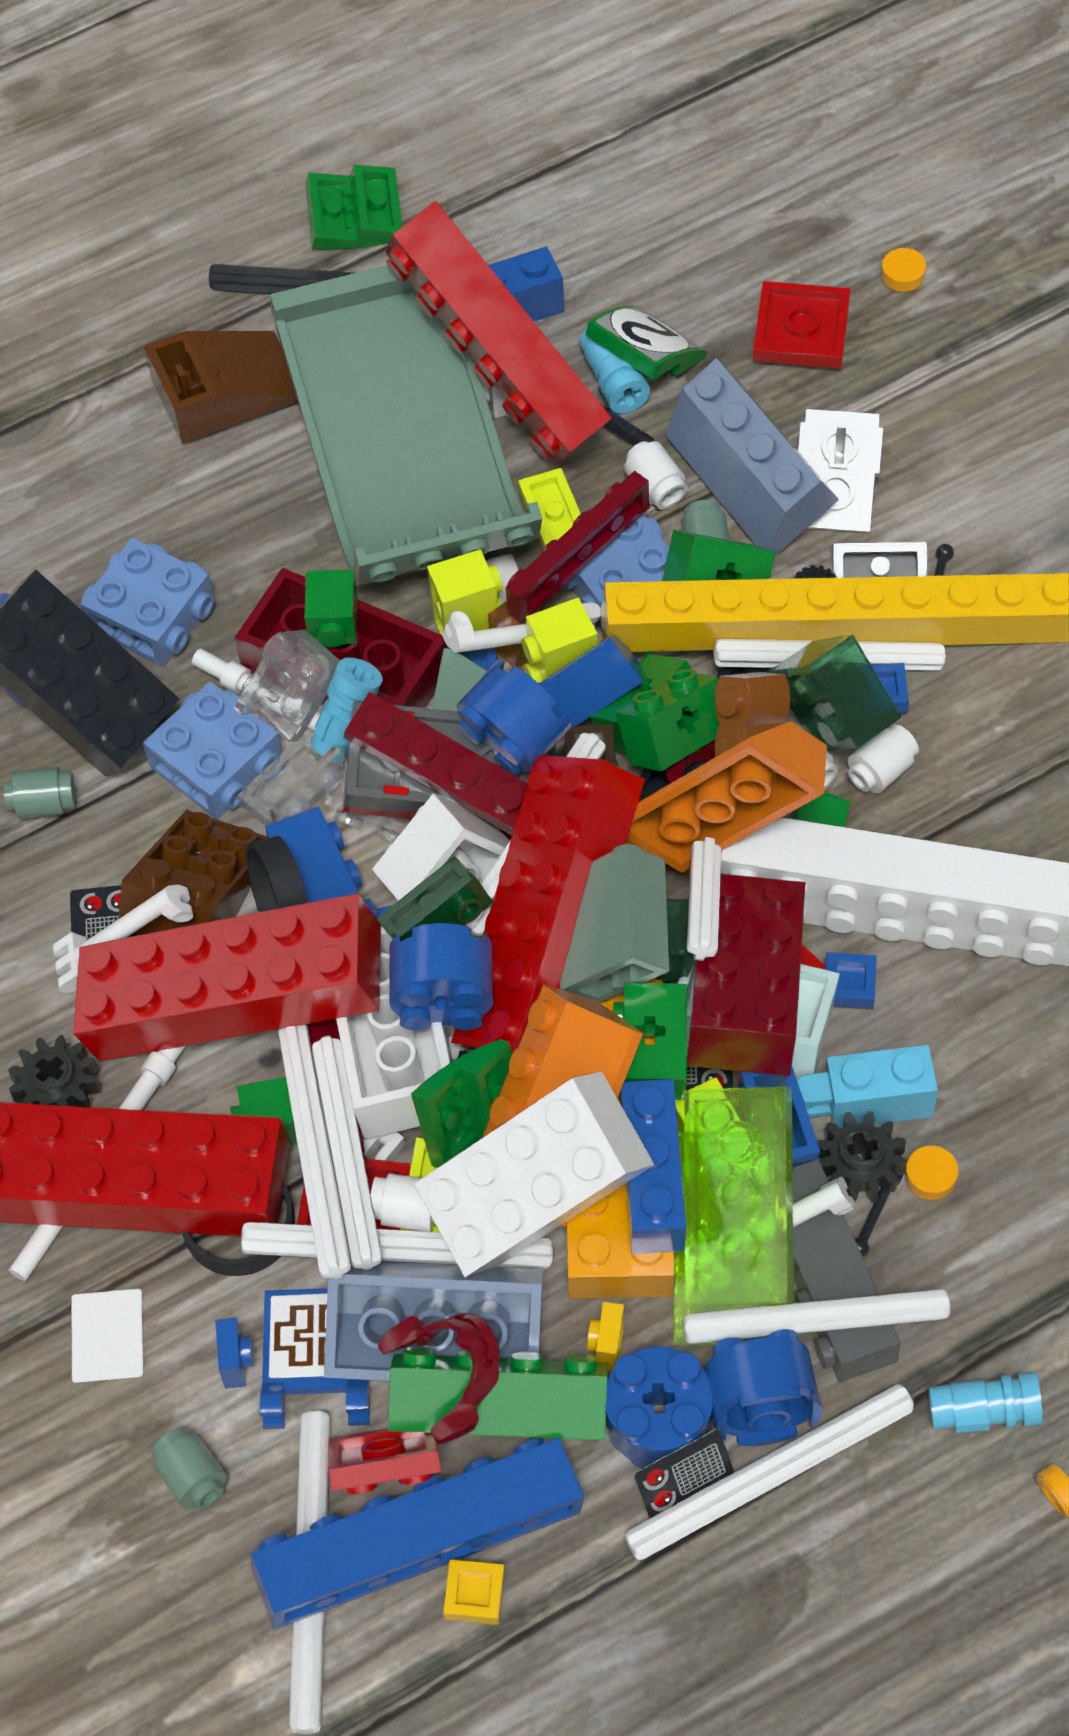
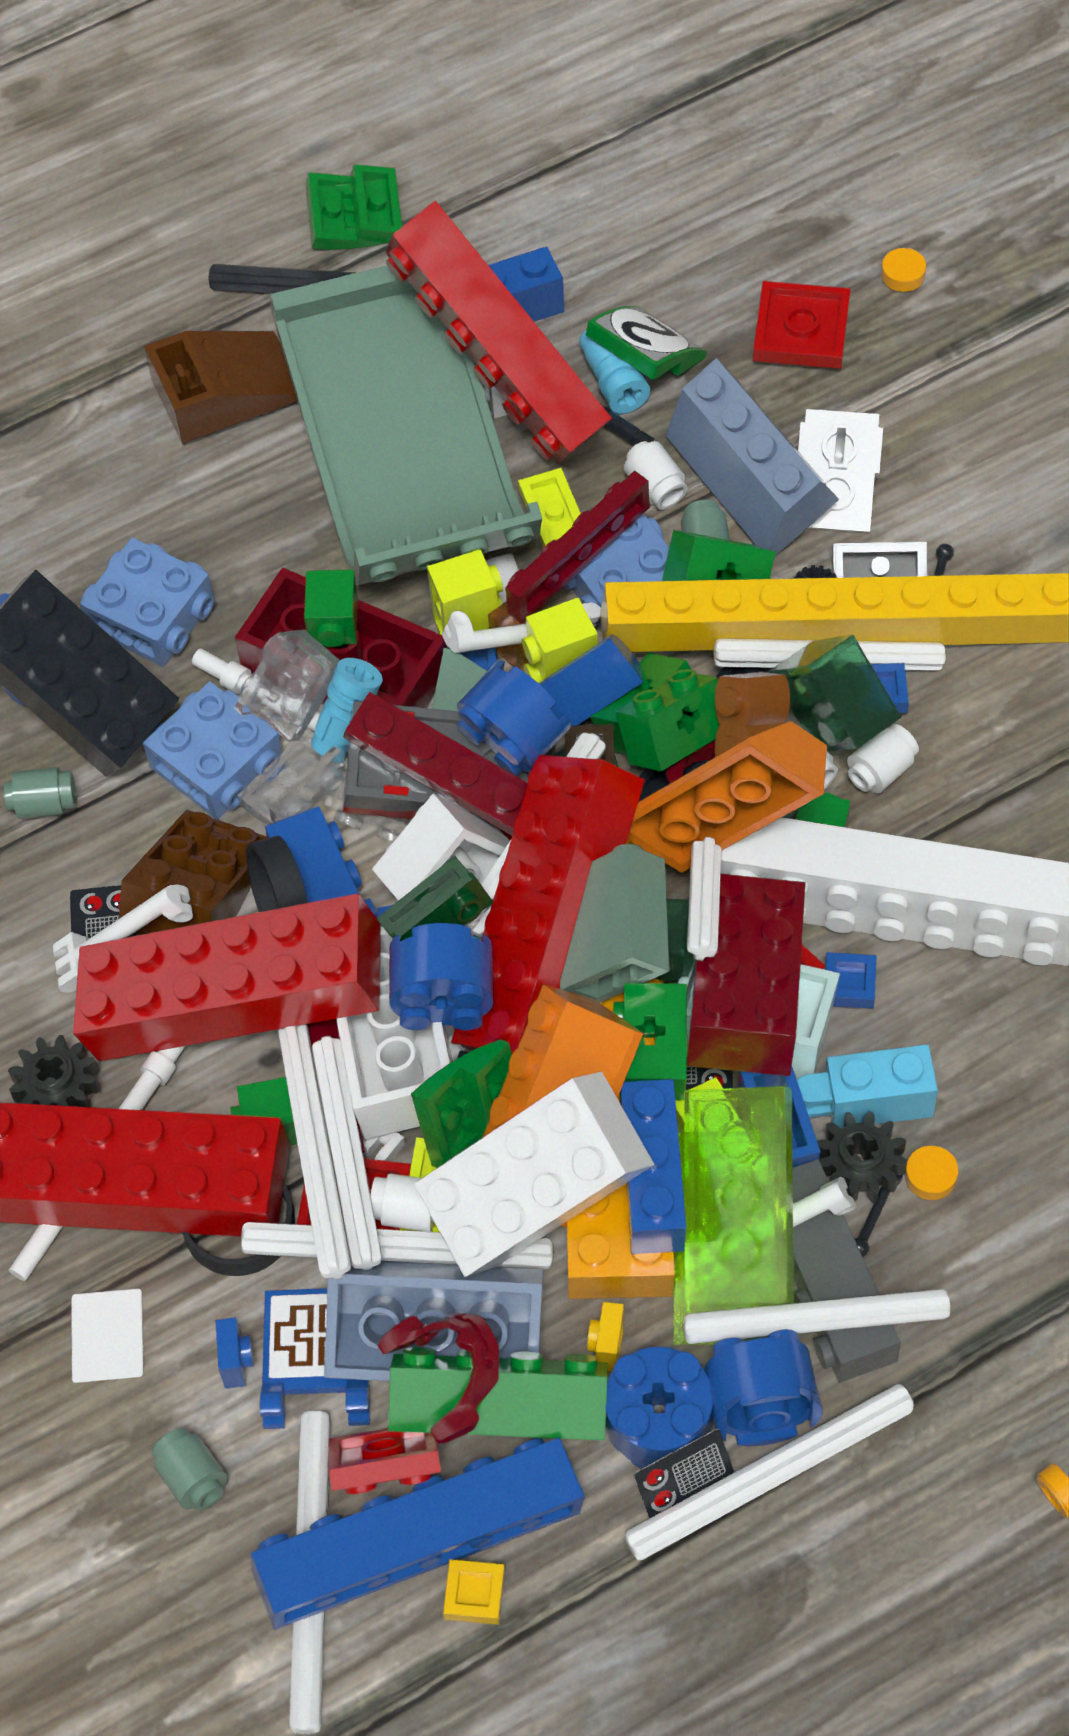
(978, 1404): medium azure axle -> none

